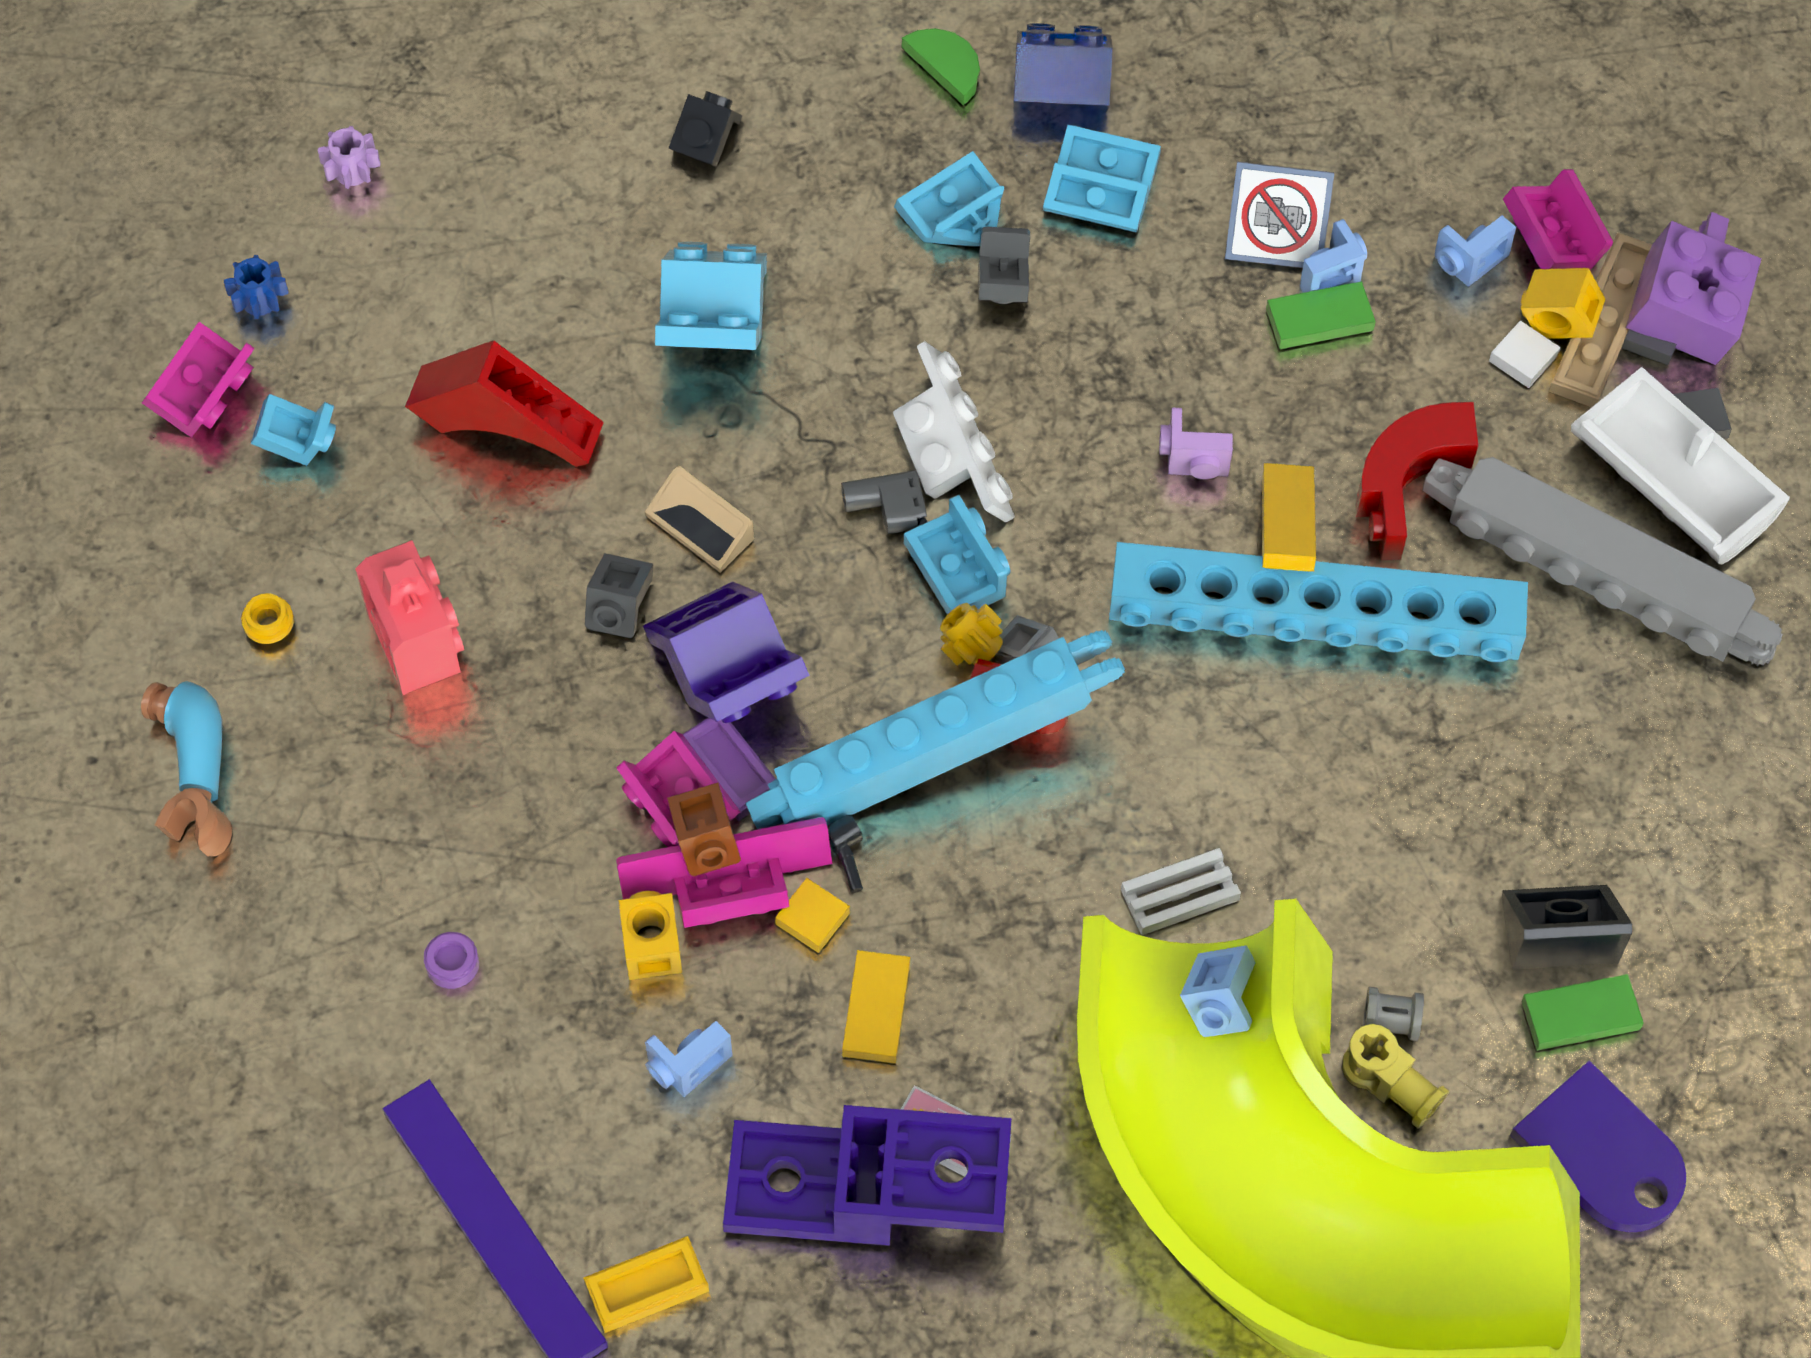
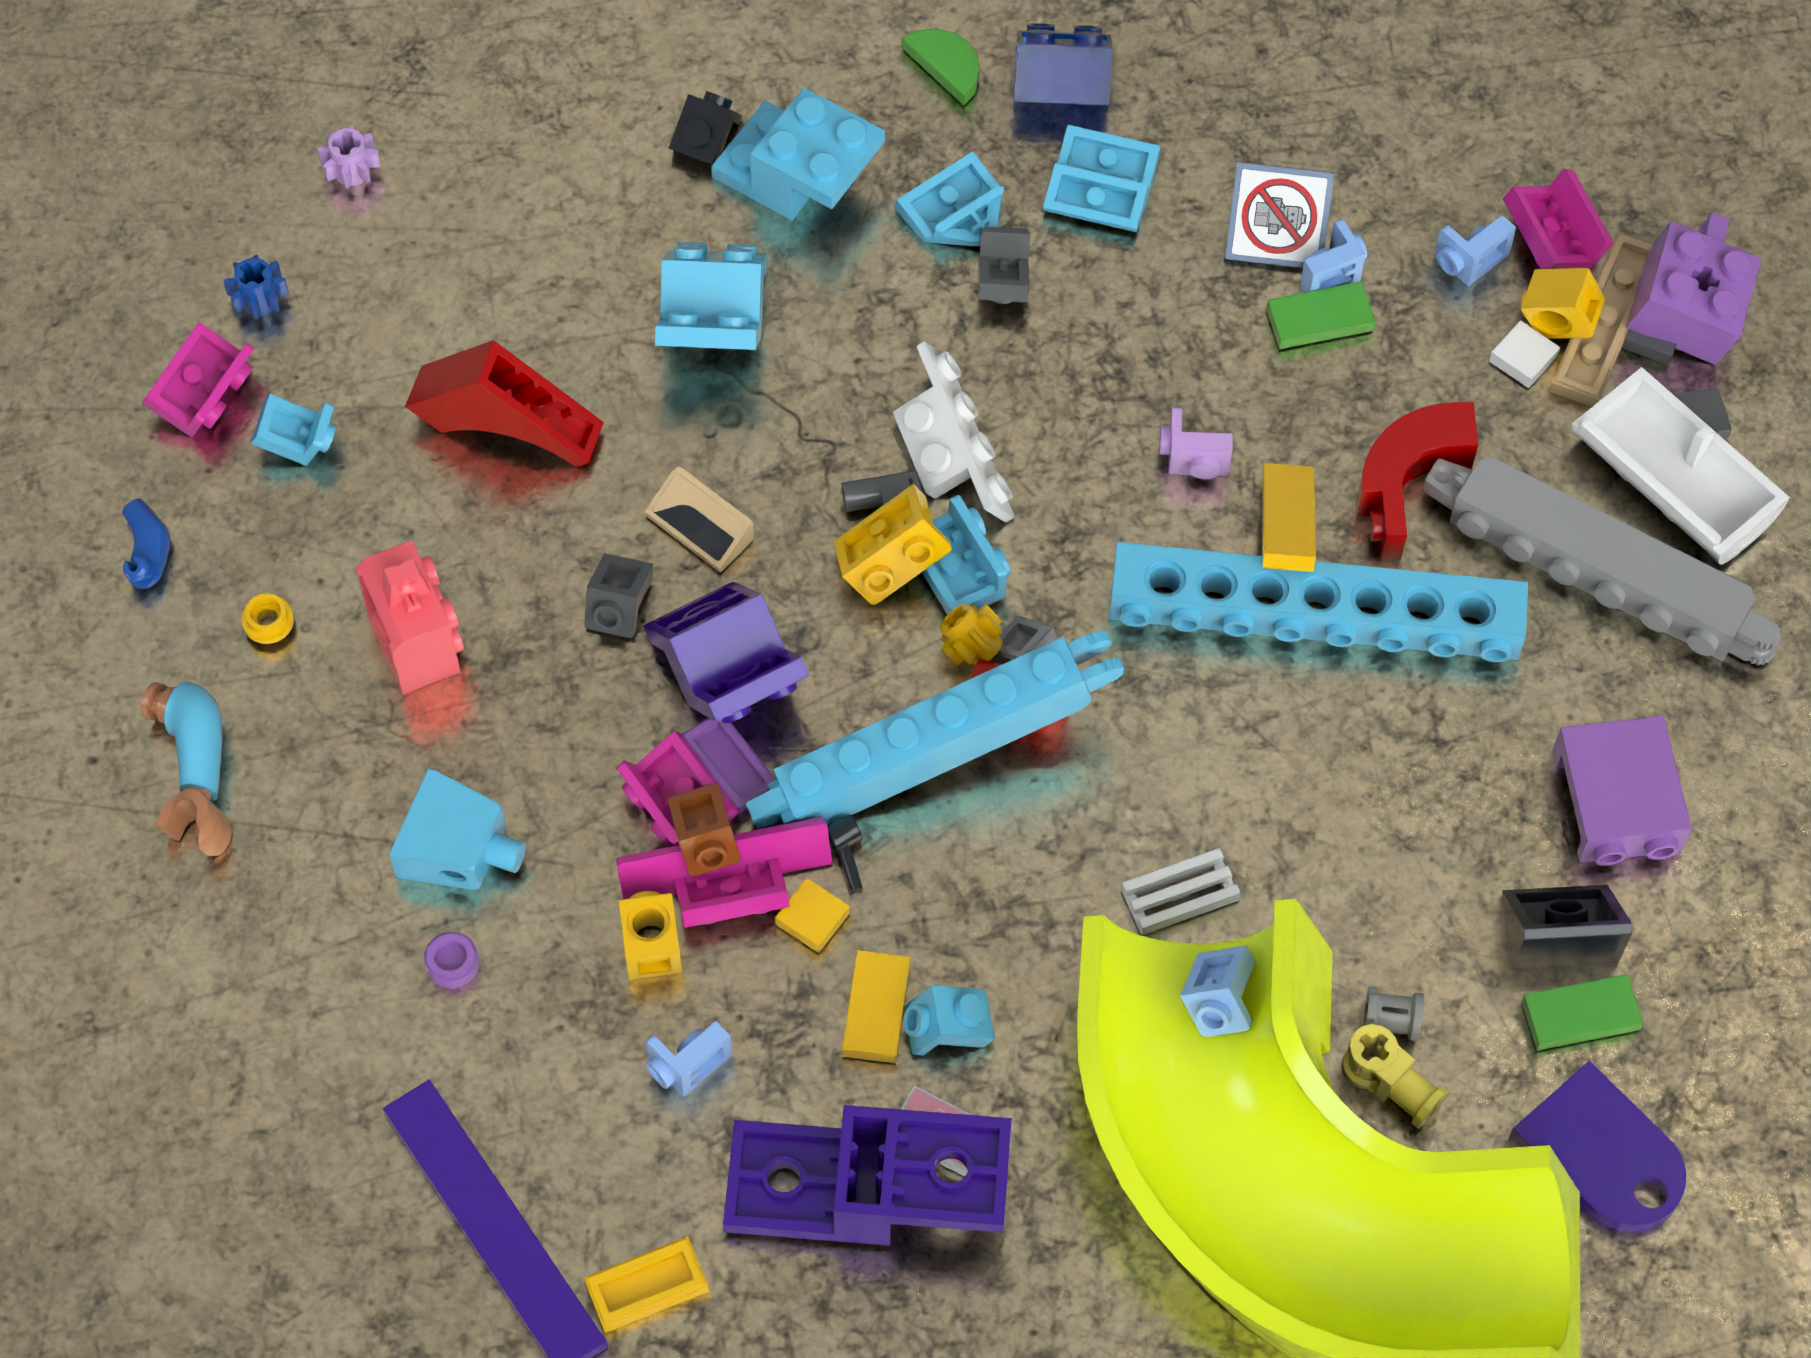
(150, 545): none -> blue arm
(453, 836): none -> medium azure torso
(798, 154): none -> medium azure bracket
(890, 546): none -> yellow bracket
(948, 1018): none -> medium azure bracket
(1624, 789): none -> medium lavender panel

